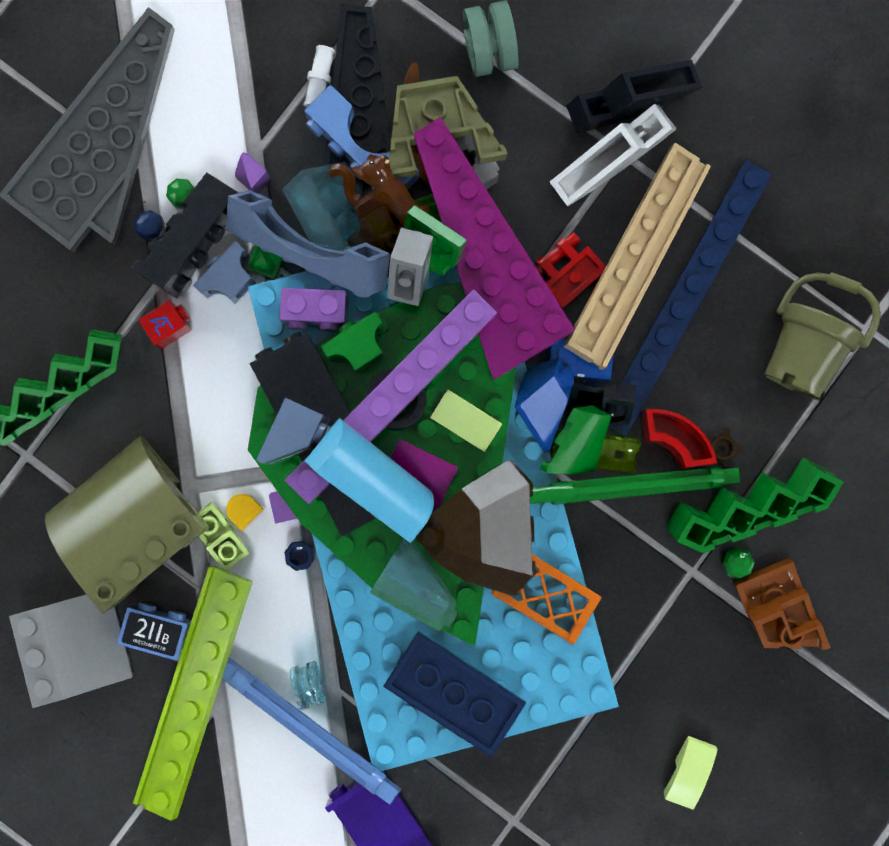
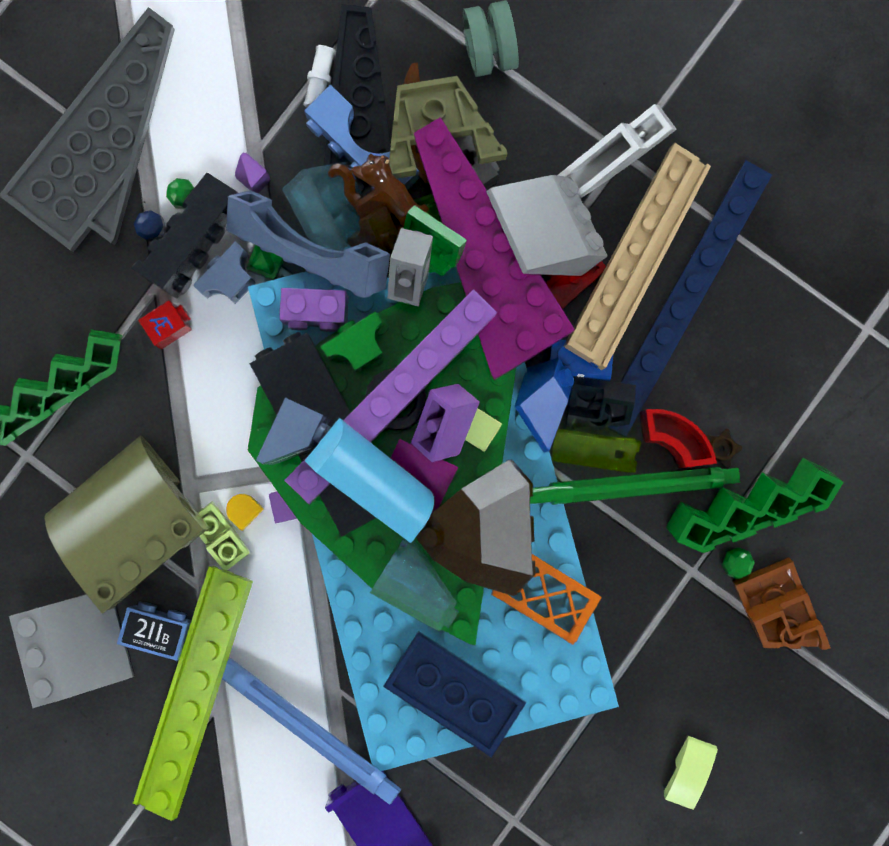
(299, 555): dark blue tile -> none
(307, 685): clear light blue wheel -> none
(445, 422): none -> medium lavender brick
(548, 226): none -> light grey slope
(579, 442): green slope -> none
(633, 95): black slope -> none
(815, 342): olive piece -> none

